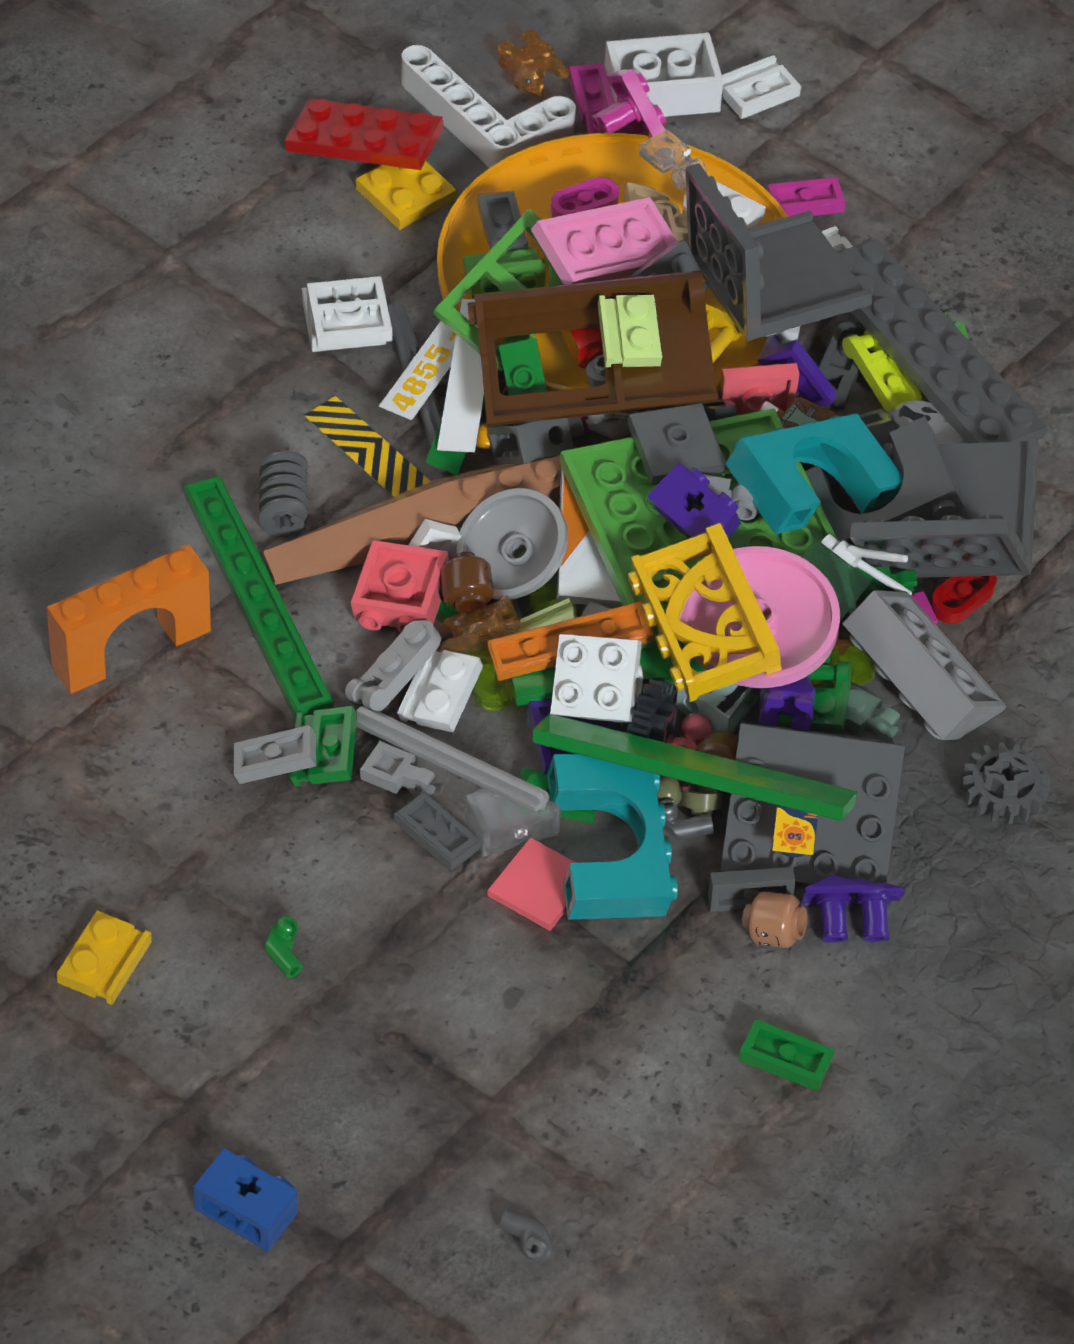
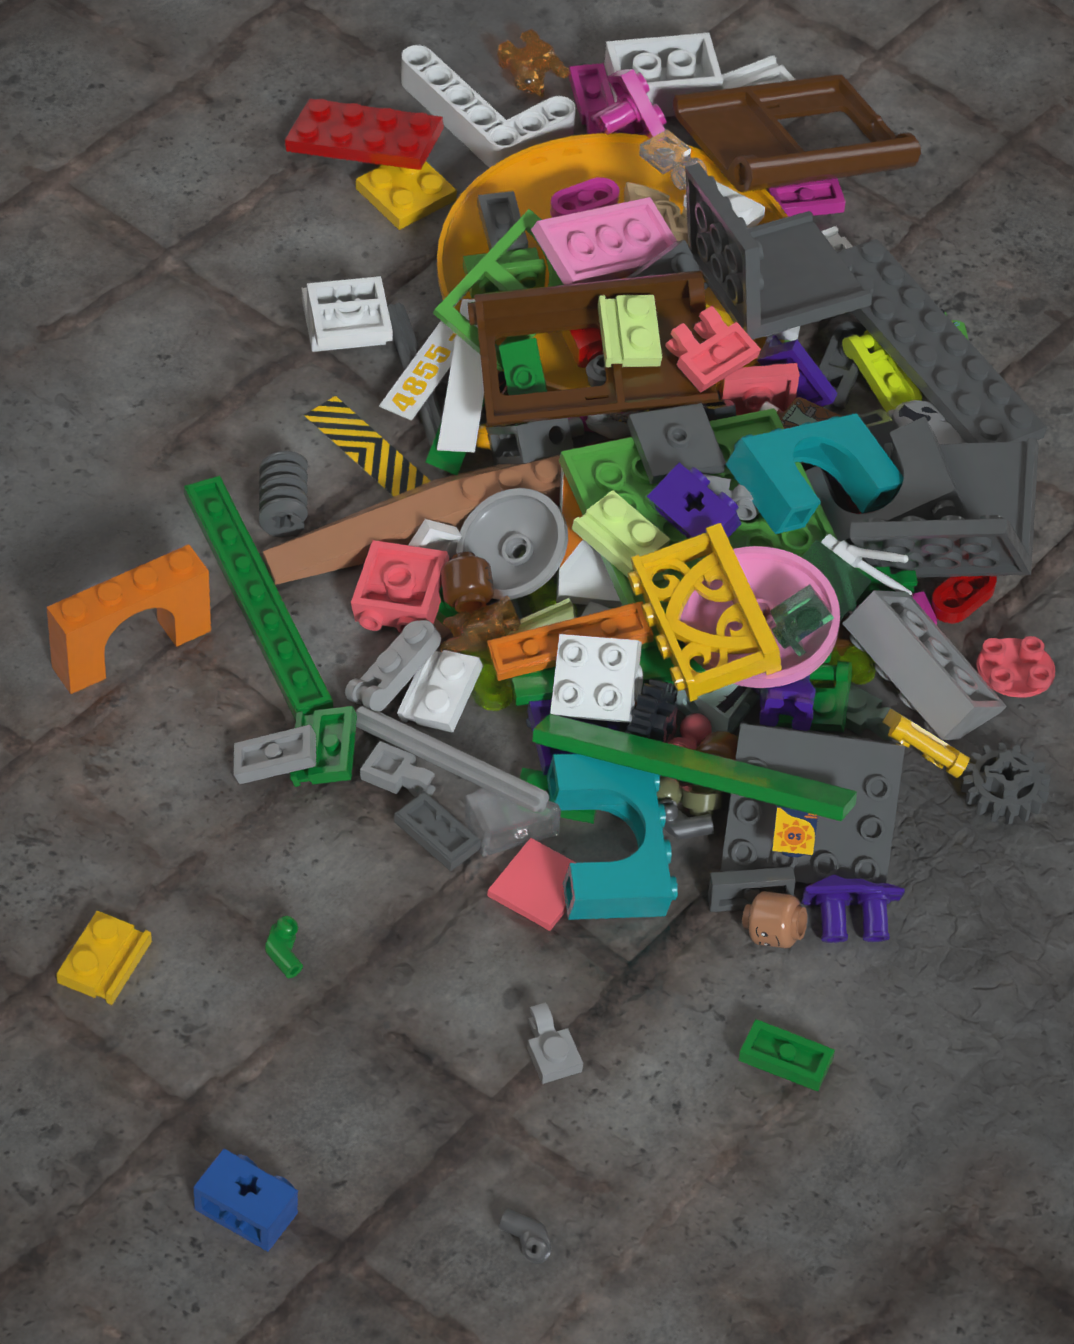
(551, 1051): none -> light grey plate
(619, 531): none -> yellowish green plate
(718, 356): none -> coral plate
(756, 152): none -> reddish brown piece
(799, 618): none -> clear green bracket
(932, 747): none -> yellow plate
(1016, 666): none -> coral dish

